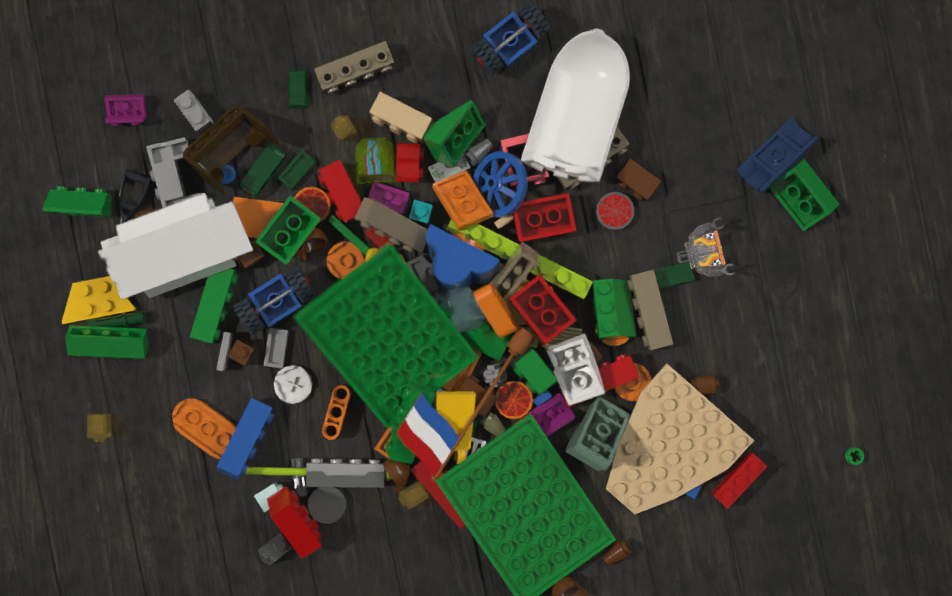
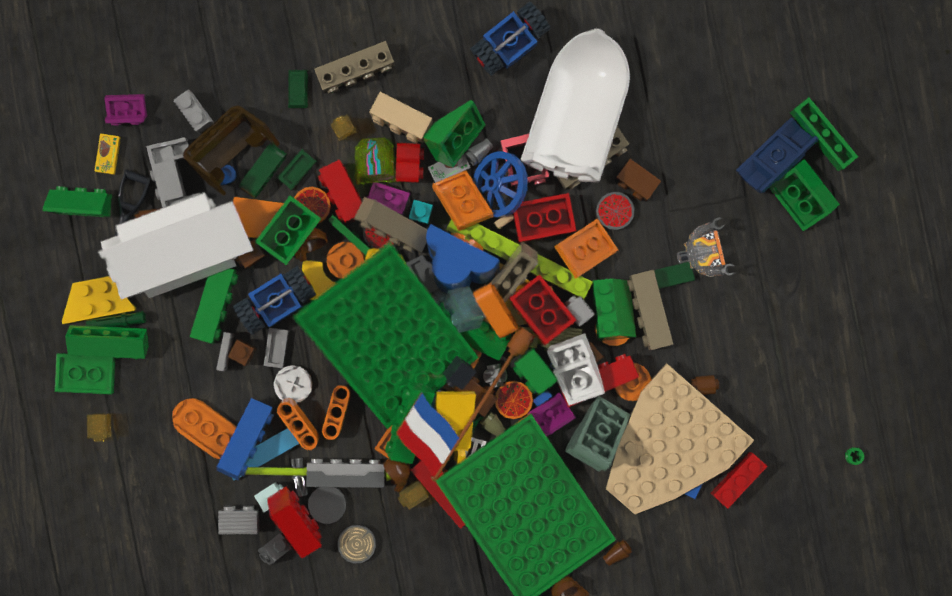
(84, 374): none -> green tile
(107, 154): none -> yellow tile
(238, 520): none -> light grey brick
(272, 448): none -> dark azure tile
(298, 432): none -> orange beam
(317, 277): none -> yellow tile
(356, 543): none -> dark tan tile
(459, 373): none -> black brick
(579, 310): none -> light grey brick
(586, 248): none -> orange tile
(829, 141): none -> green brick

